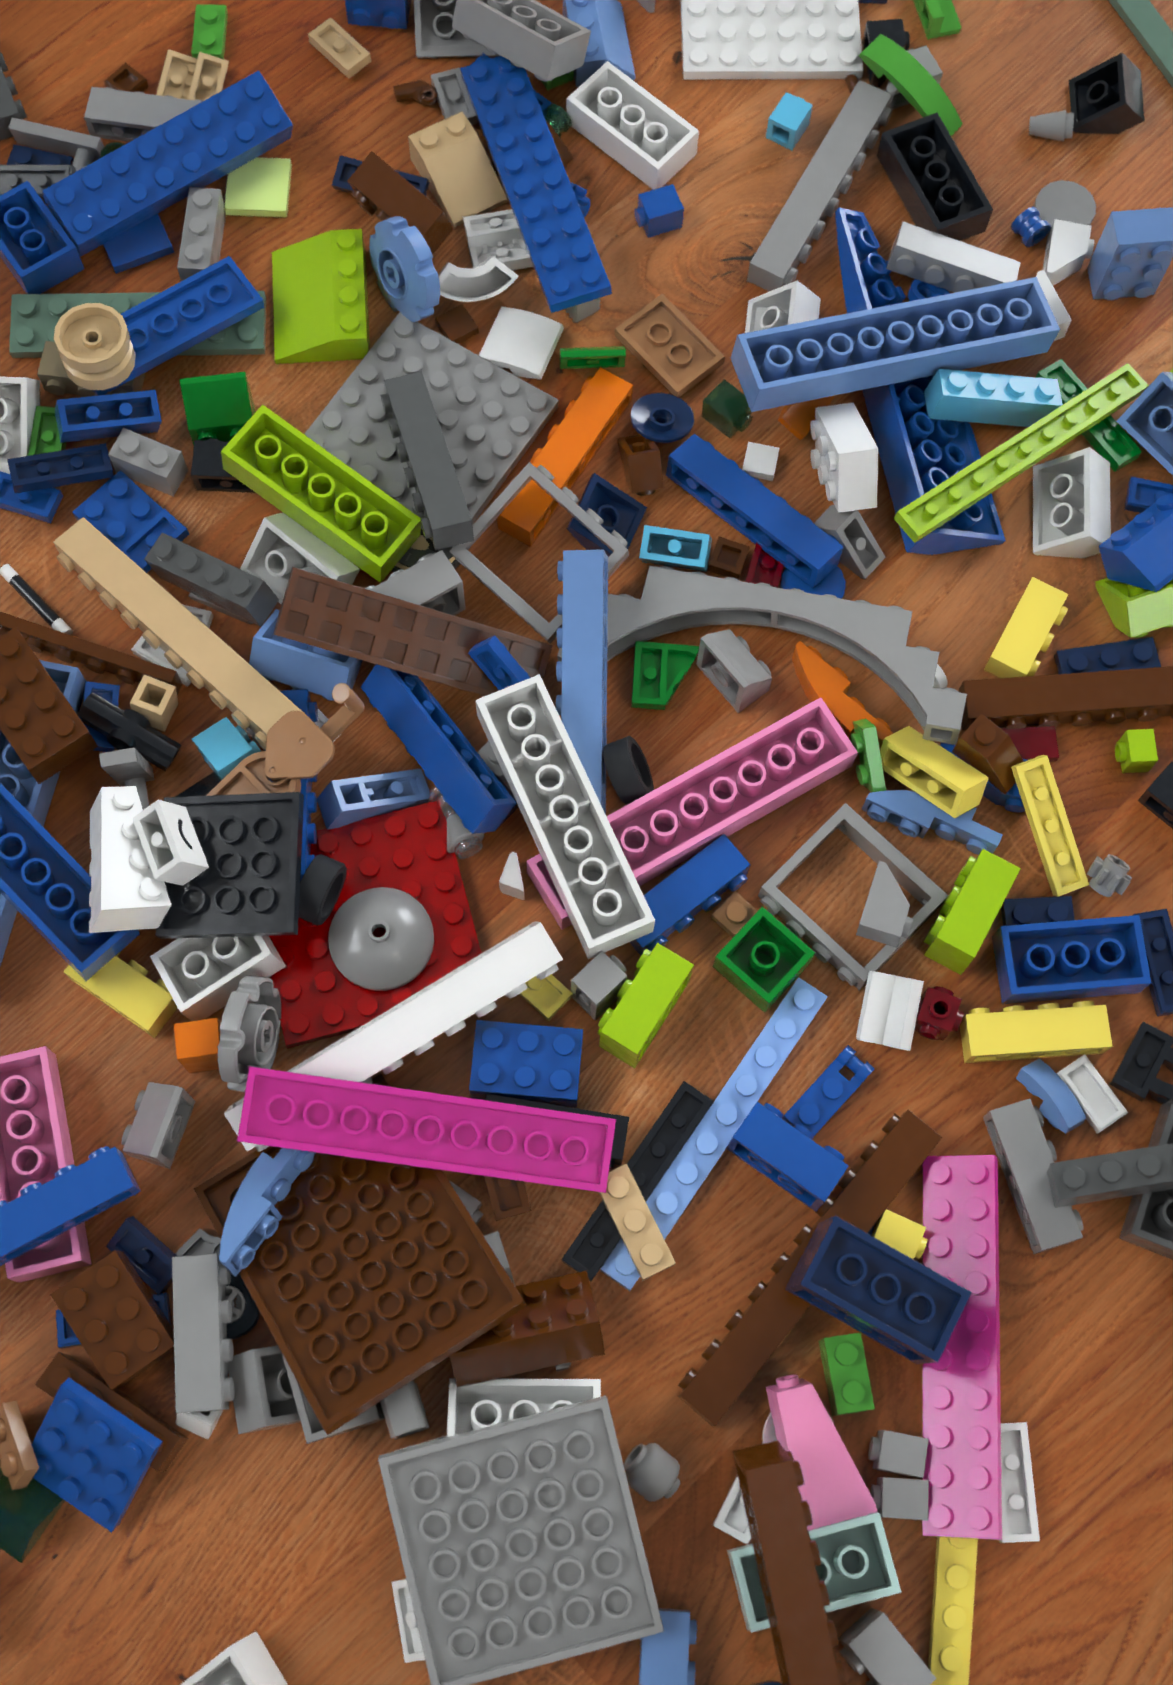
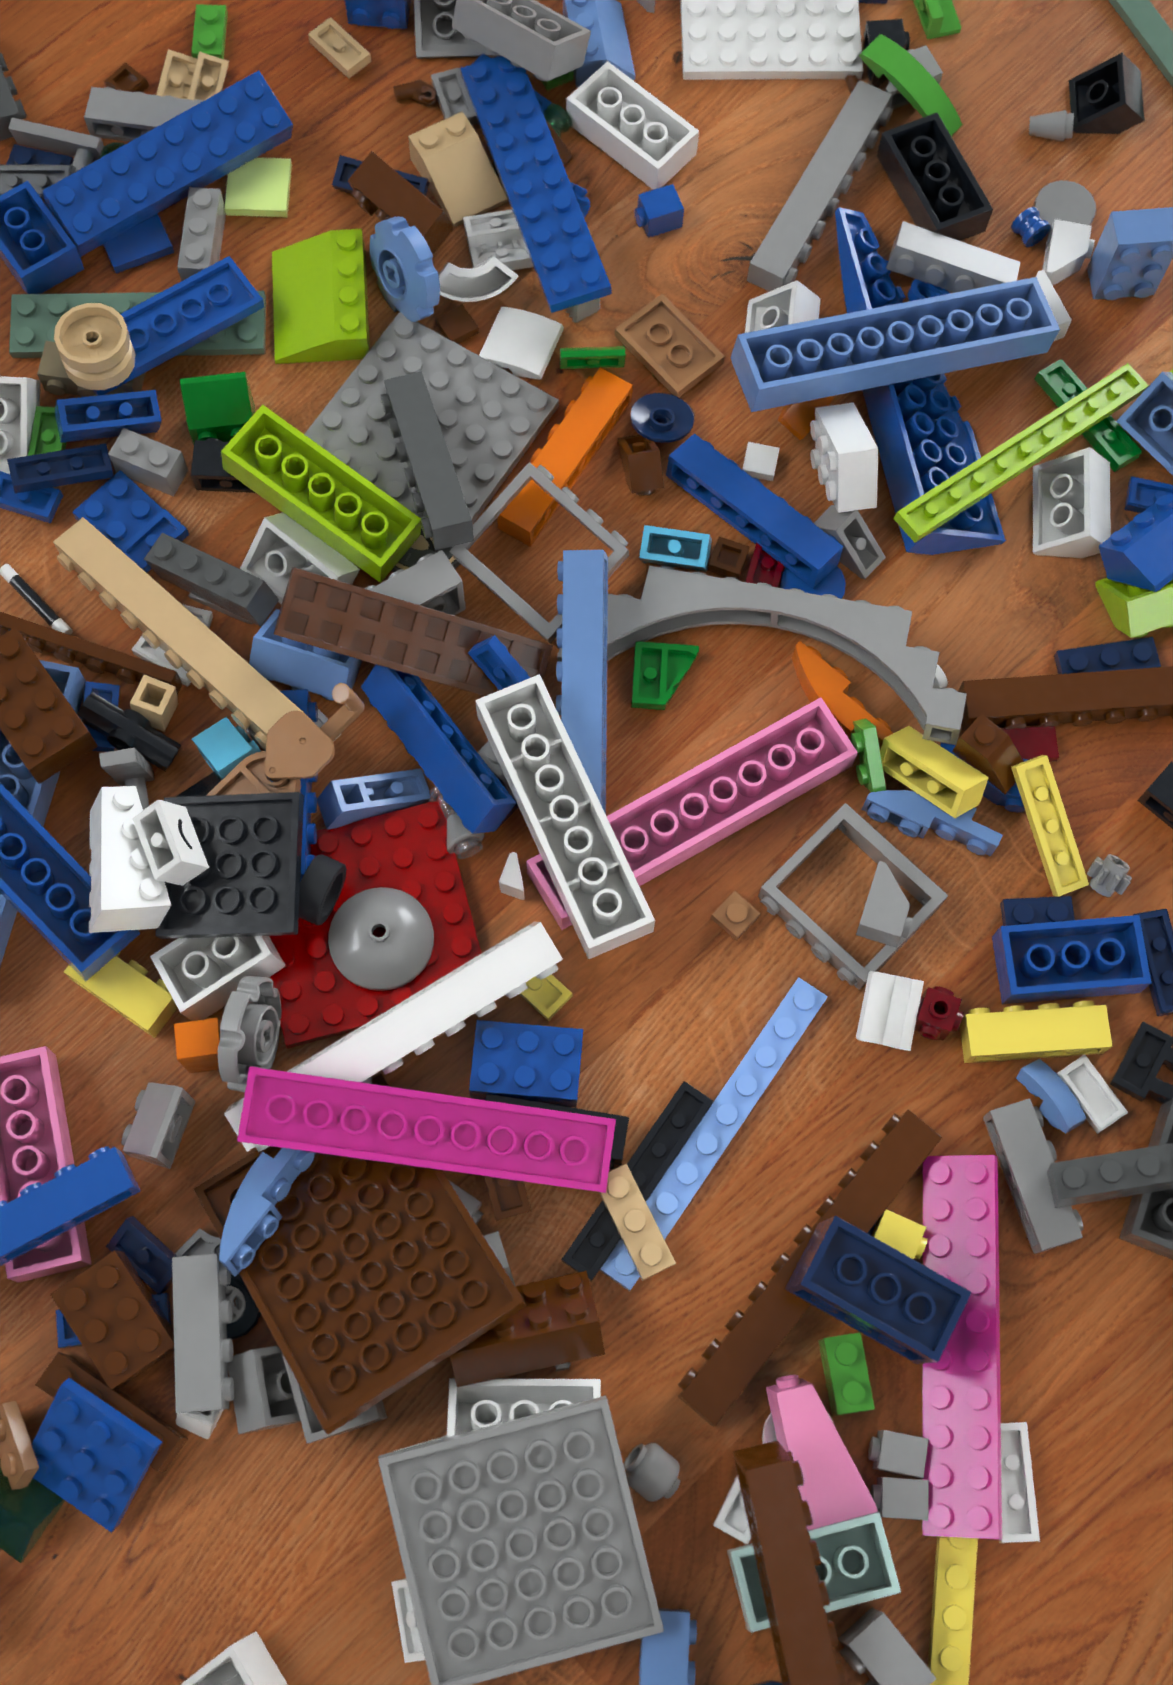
(404, 1411): light grey brick -> none
(598, 984): light grey brick -> none
(616, 509): dark blue slope -> none
(627, 769): black tyre -> none
(644, 1004): lime brick -> none
(691, 889): blue brick -> none
(727, 409): clear green brick -> none
(733, 668): light grey slope -> none
(763, 959): green brick -> none
(788, 1155): blue brick -> none
(789, 121): medium azure brick -> none
(828, 1092): blue plate -> none
(970, 910): lime brick -> none
(990, 397): medium azure brick -> none
(1028, 631): light yellow brick -> none
(1136, 751): lime plate -> none

